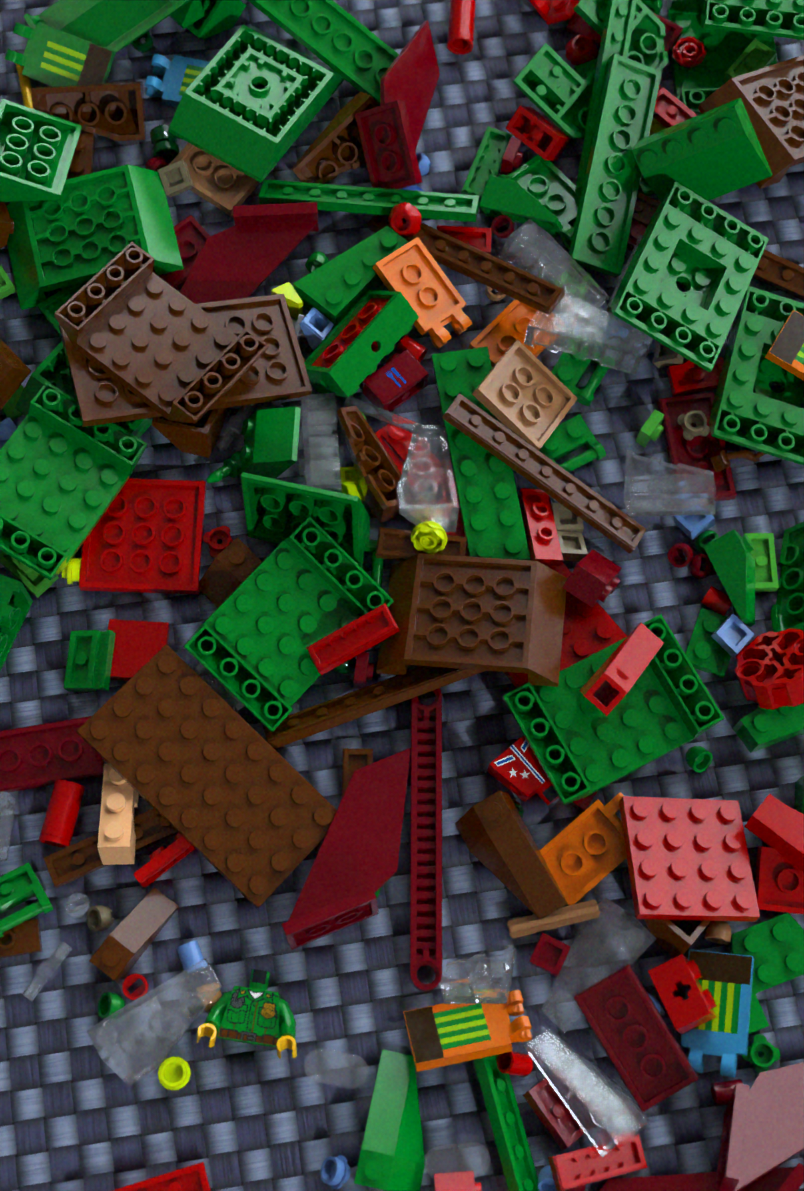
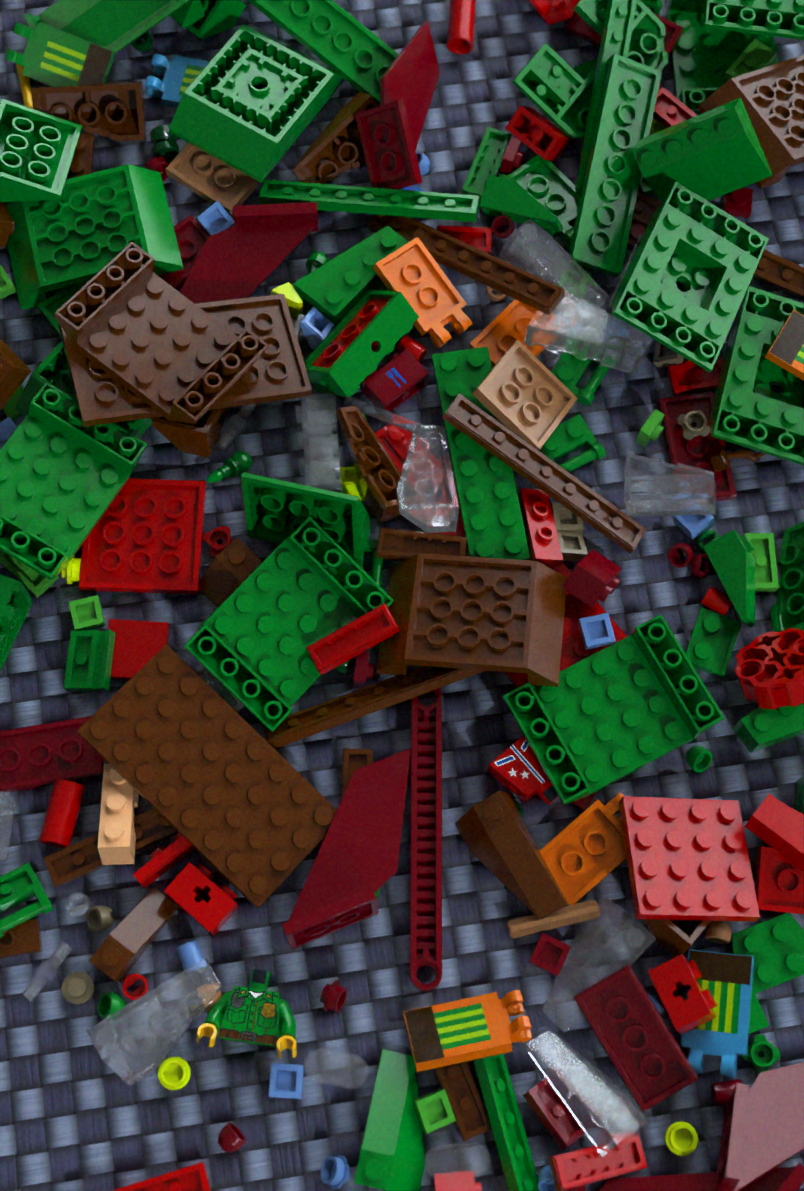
(77, 988): none -> dark tan plate
(87, 613): none -> bright green plate
(176, 178): dark tan plate -> none
(184, 892): none -> red brick
(215, 219): none -> medium blue plate
(231, 1138): none -> dark red hinge
(270, 441): green slope -> none
(286, 1081): none -> medium blue plate
(333, 996): none -> dark red plate
(412, 216): red plate -> none
(429, 537): neon yellow plate -> none
(434, 1110): none -> bright green plate
(464, 1100): none -> reddish brown tile
(479, 979): clear slope -> none
(515, 1063): red hinge -> none
(581, 49): red plate -> none
(596, 631): none -> medium blue plate
(622, 669): slope -> none
(681, 1138): none -> neon yellow plate
(689, 52): red plate -> none
(732, 635): medium blue plate -> none
(738, 202): none -> dark red plate

